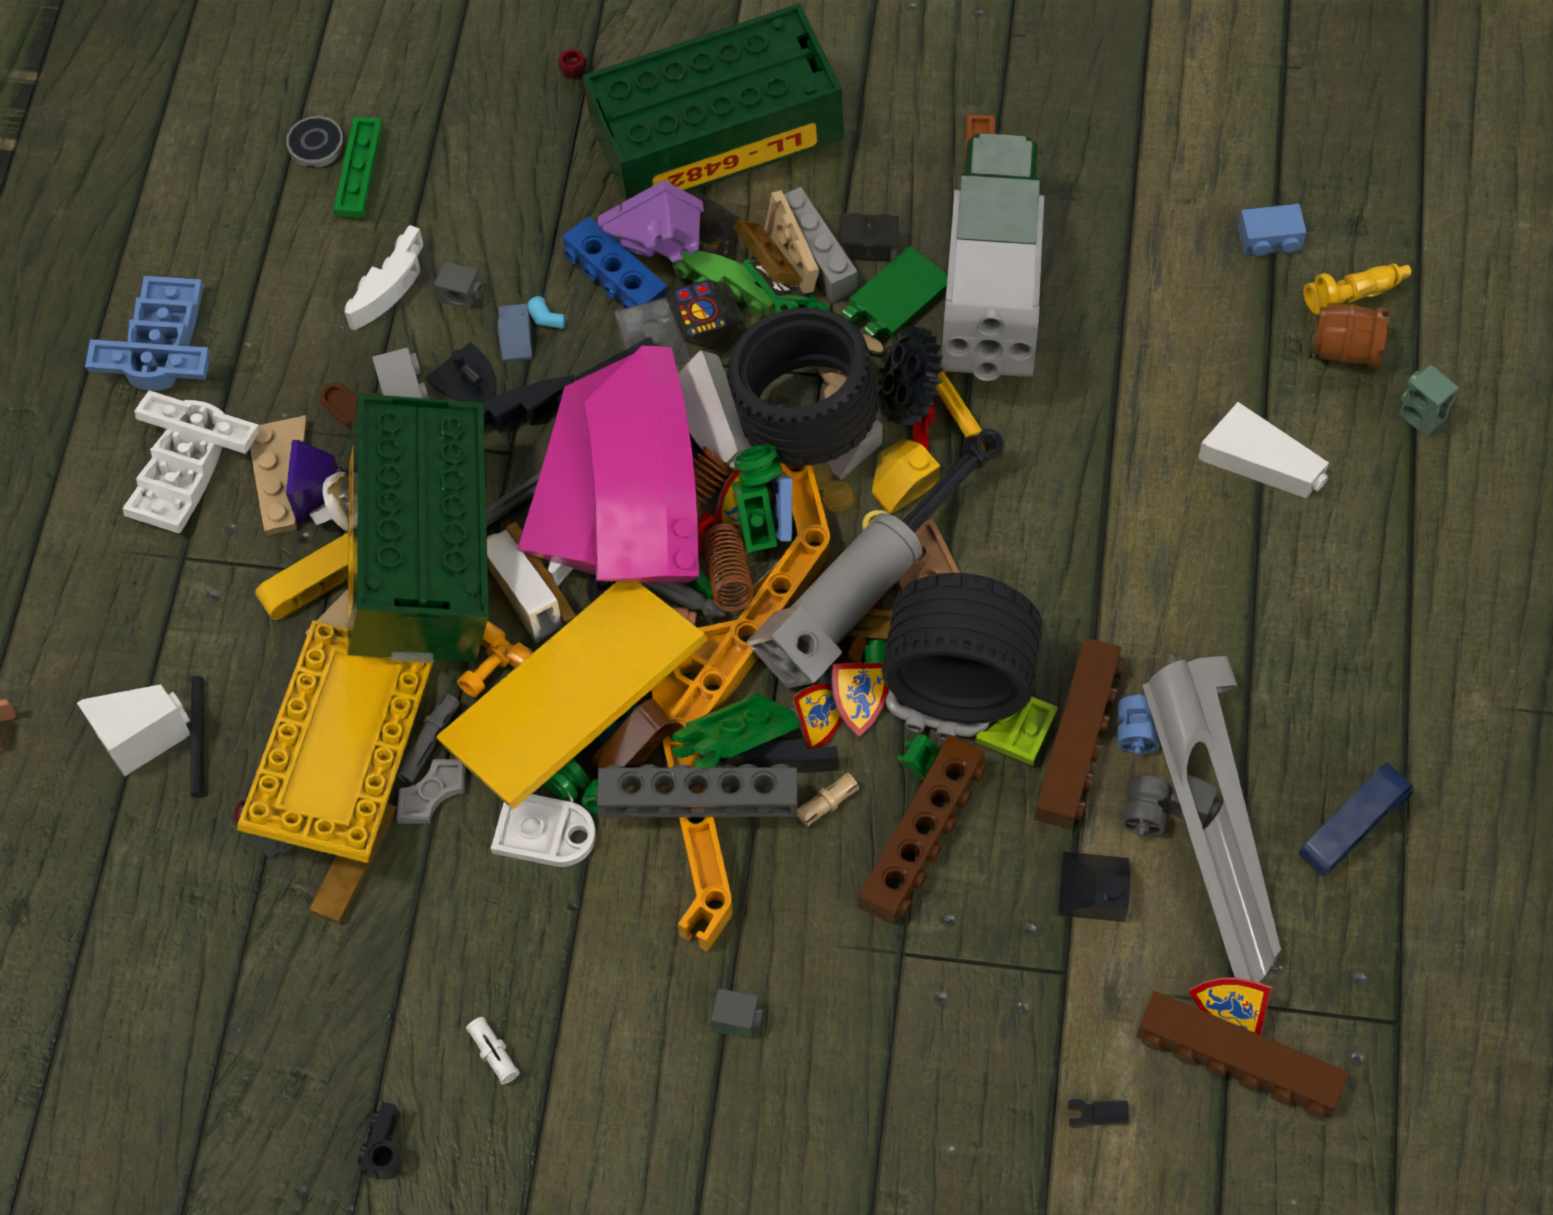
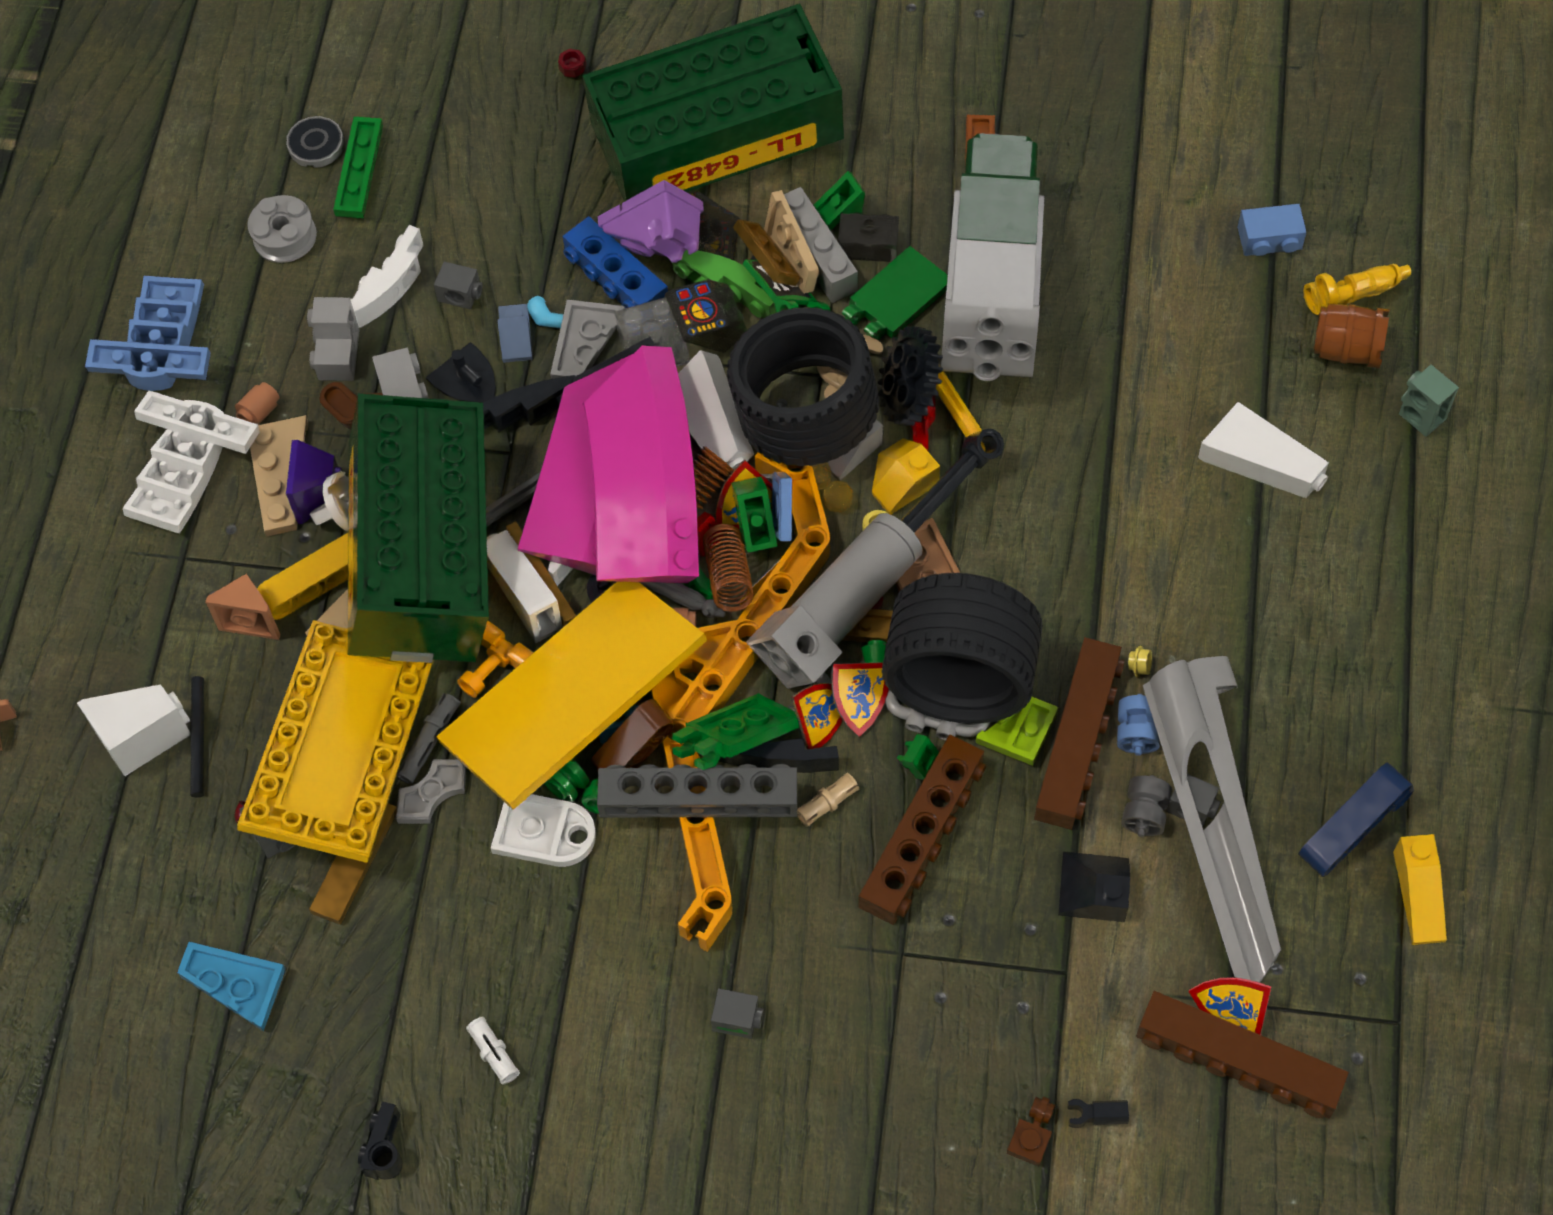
(233, 979): none -> dark azure wing
(242, 610): none -> nougat slope
(257, 403): none -> nougat brick
(282, 228): none -> light grey wheel
(335, 338): none -> light grey brick
(582, 336): none -> light grey wing
(757, 465): green wheel -> none
(843, 197): none -> green slope
(852, 650): reddish brown tile -> none
(1030, 1139): none -> reddish brown plate
(1140, 661): none -> light yellow plate
(1421, 888): none -> yellow slope

